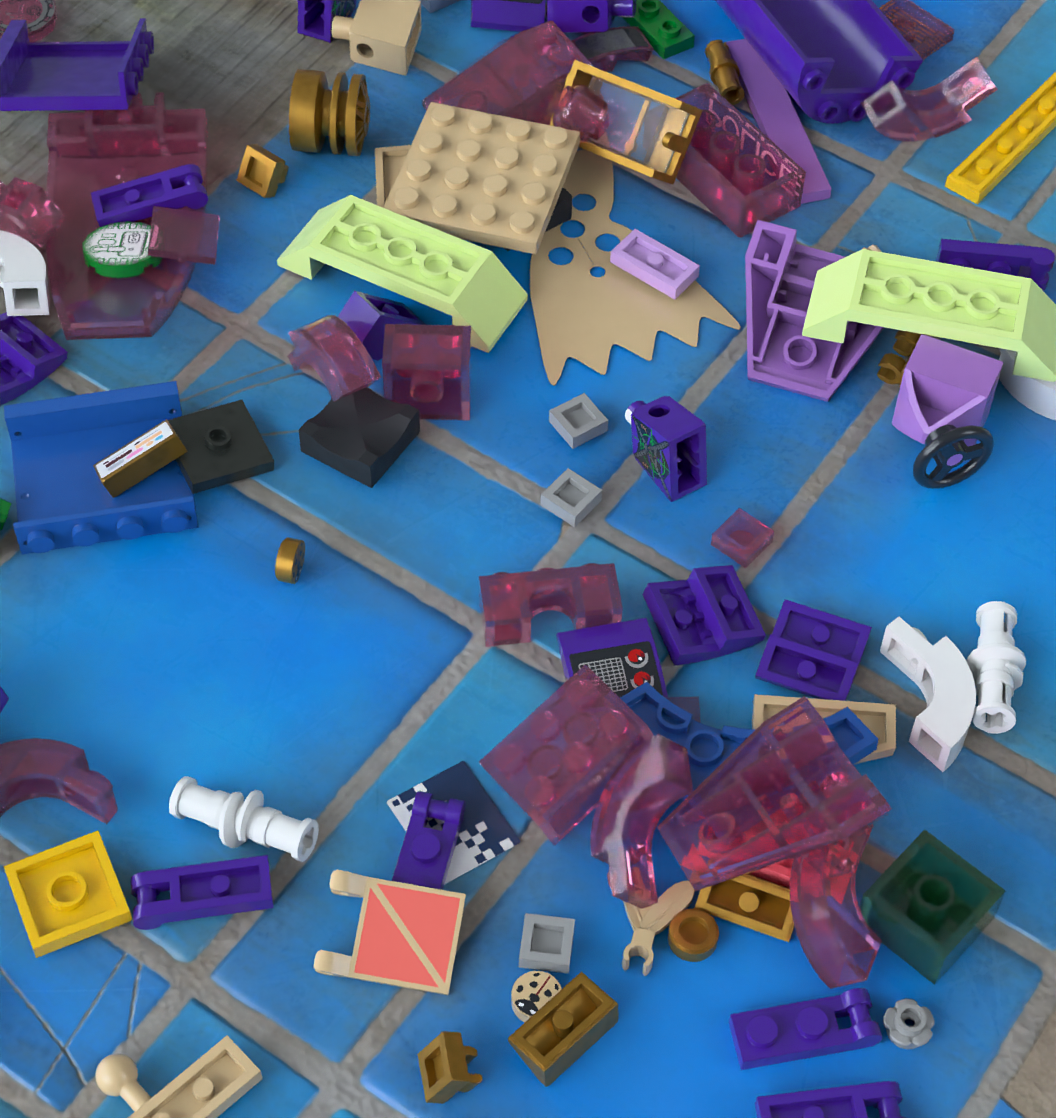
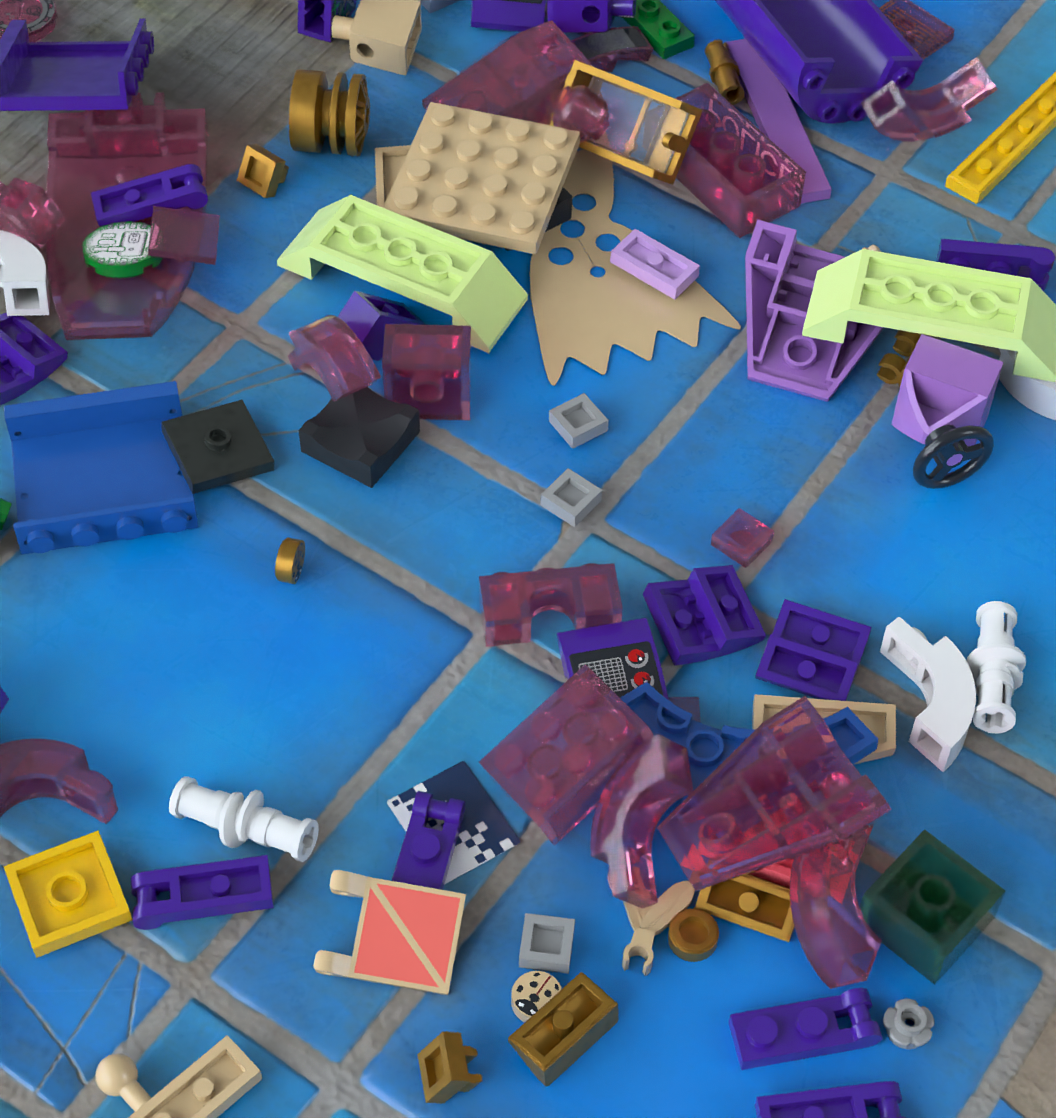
(139, 458): pearl gold slope -> none
(669, 445): dark purple torso -> none

